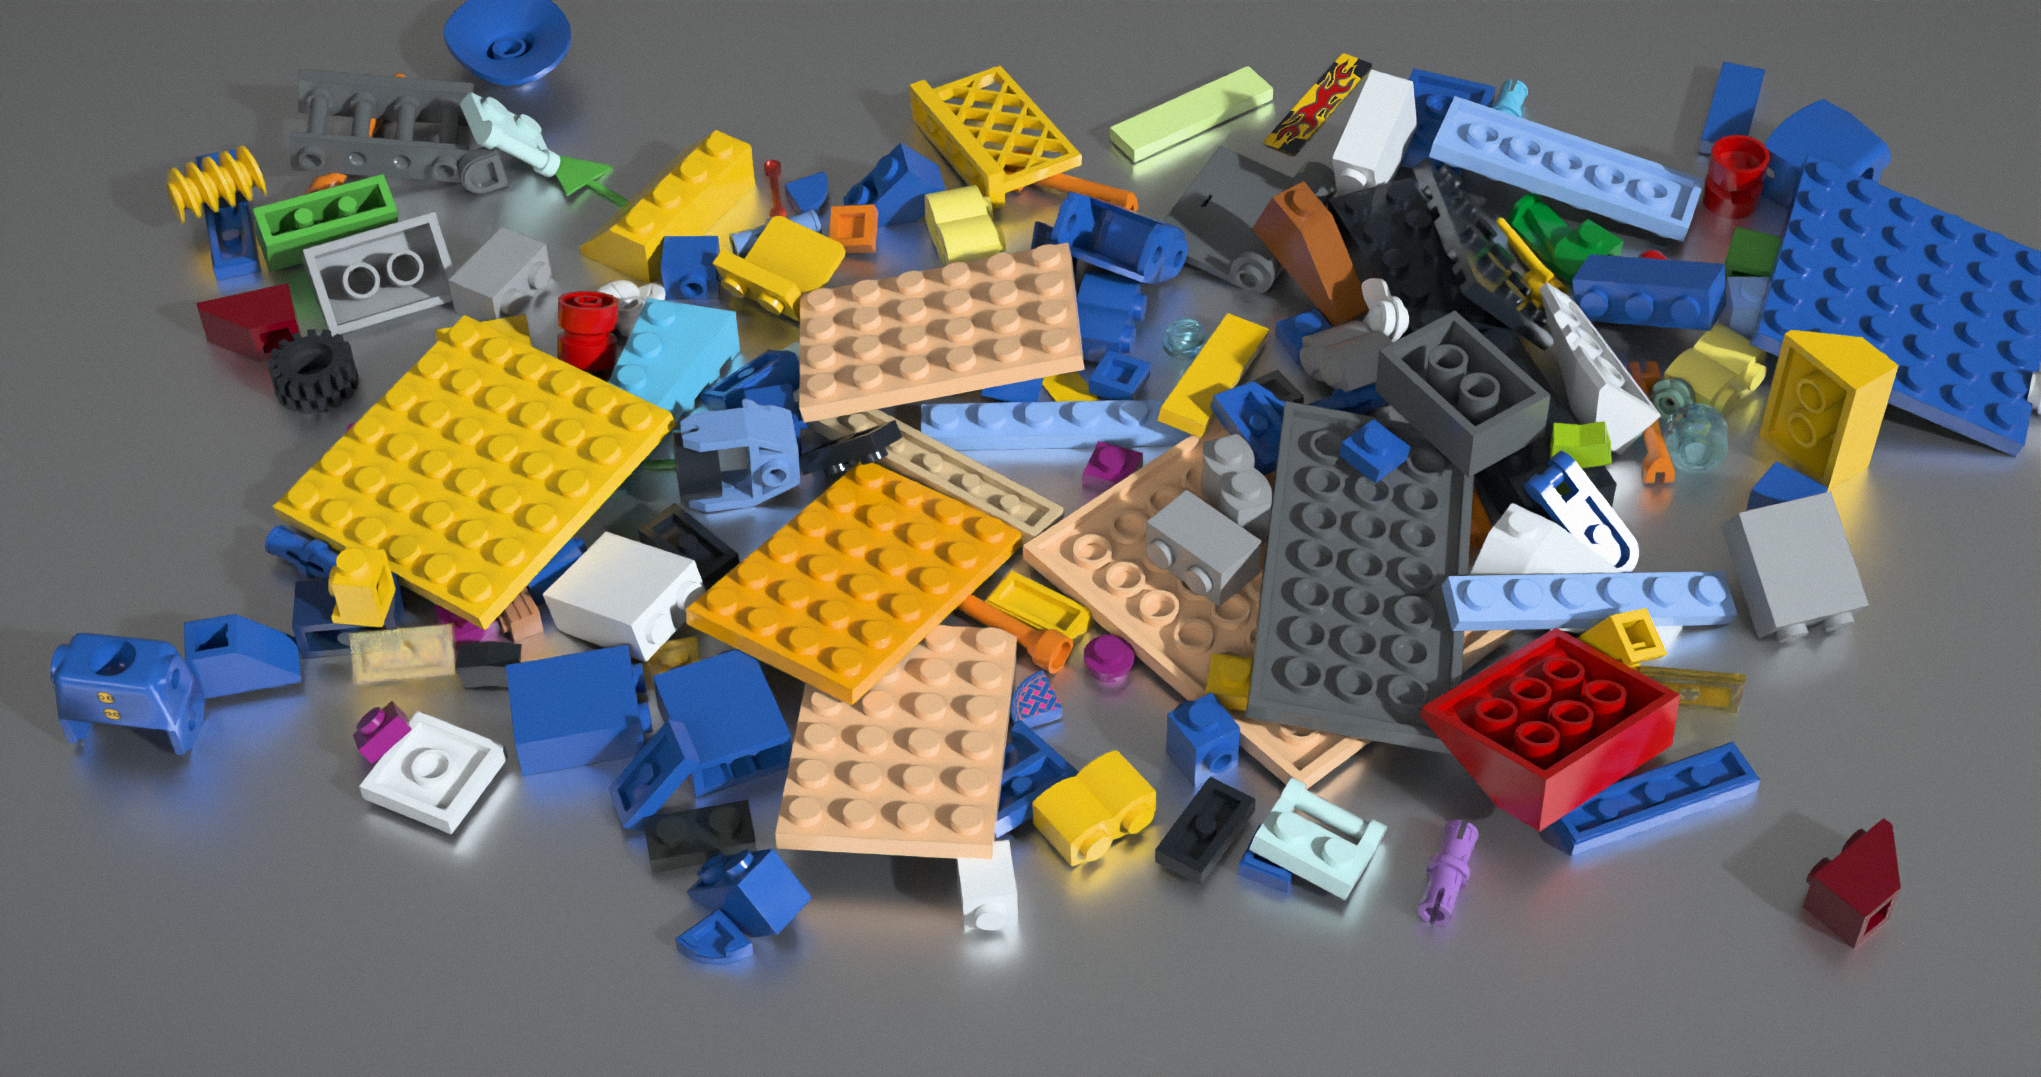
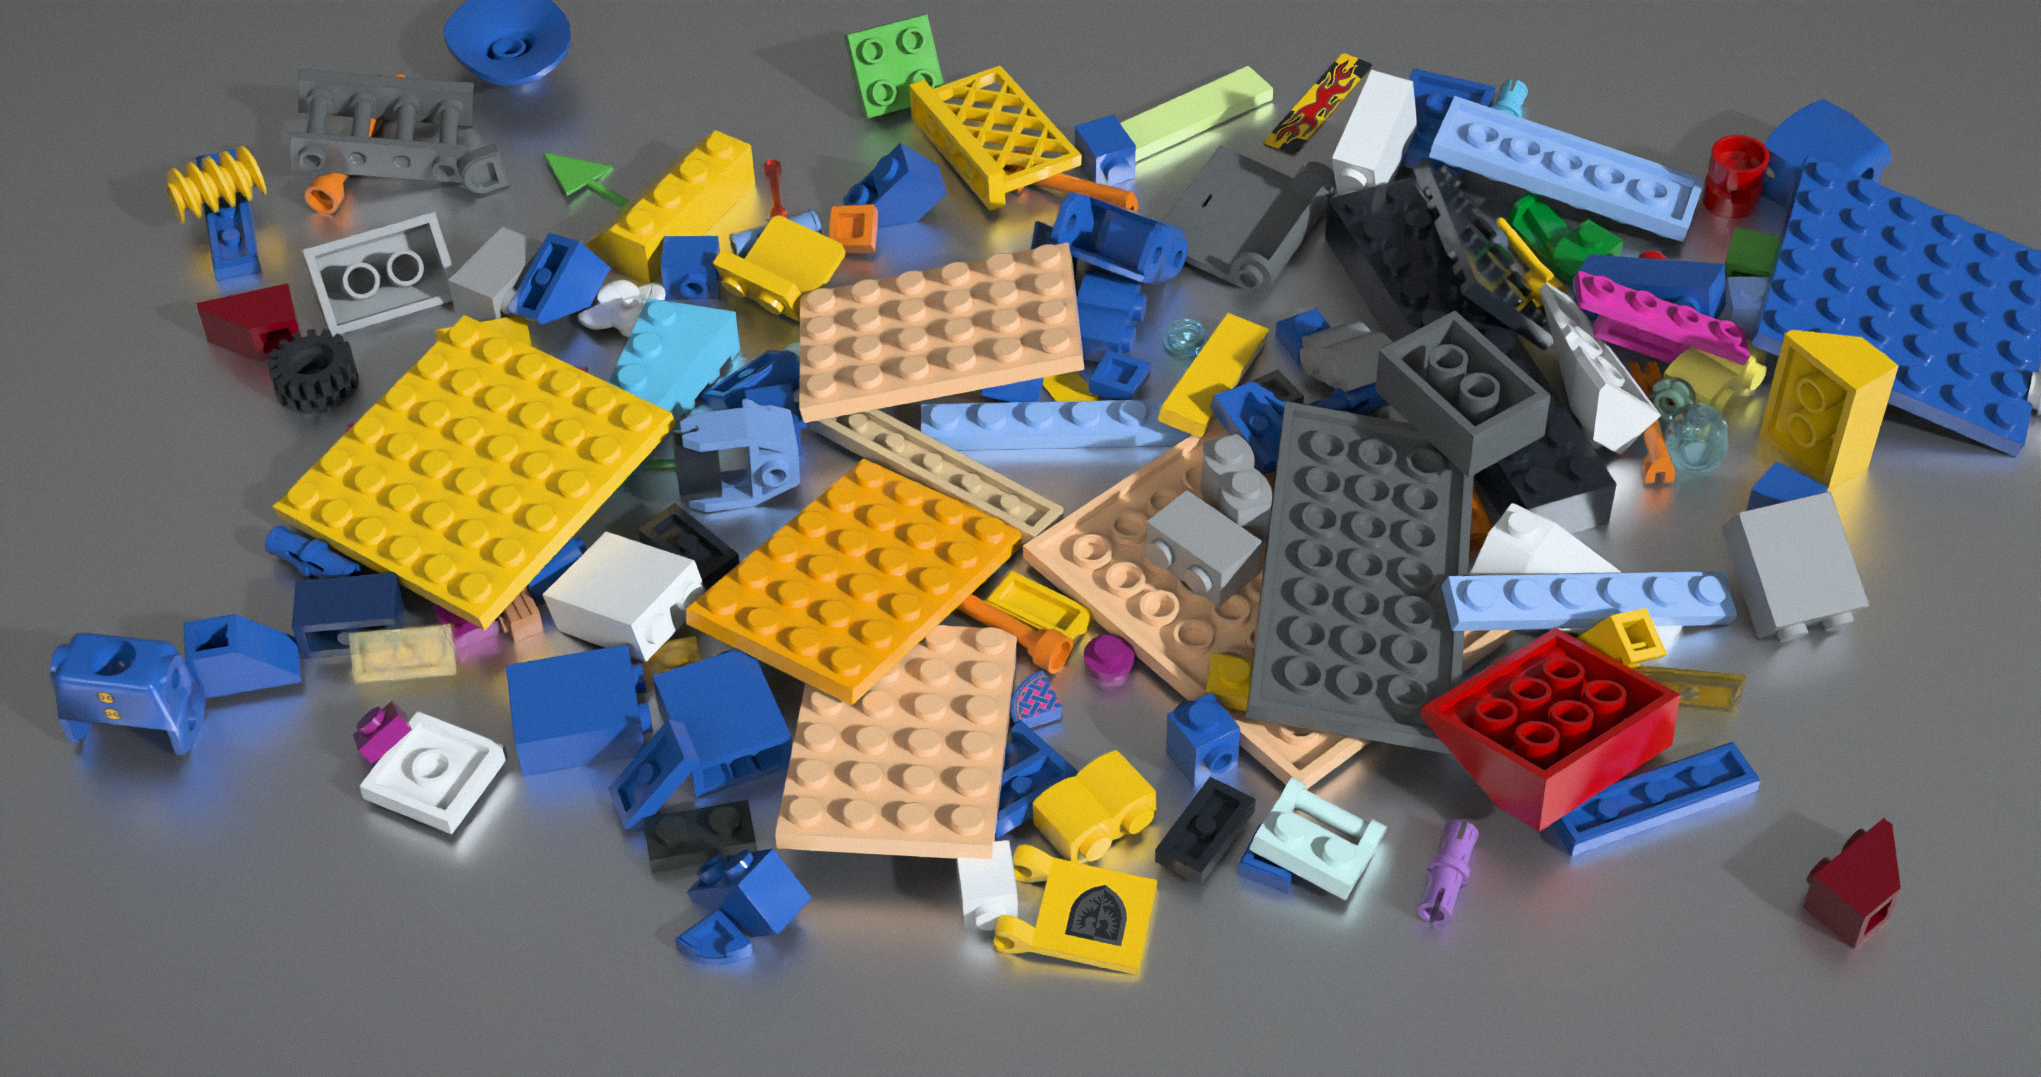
(321, 218): bright green brick -> none
(361, 587): yellow brick -> none
(485, 662): black piece -> none
(513, 134): light aqua plate -> none
(559, 281): none -> blue slope
(587, 328): red wheel -> none
(807, 192): blue tile -> none
(836, 454): black plate -> none
(889, 60): none -> bright green plate
(962, 225): light yellow brick -> none
(1084, 913): none -> yellow flag
(1106, 151): none -> blue brick
(1110, 466): magenta plate -> none
(1312, 251): dark orange slope -> none
(1374, 451): blue plate -> none
(1385, 311): white plate -> none
(1583, 512): plate -> none
(1585, 443): lime piece -> none
(1654, 325): none -> dark pink bracket
(1732, 103): blue tile -> none

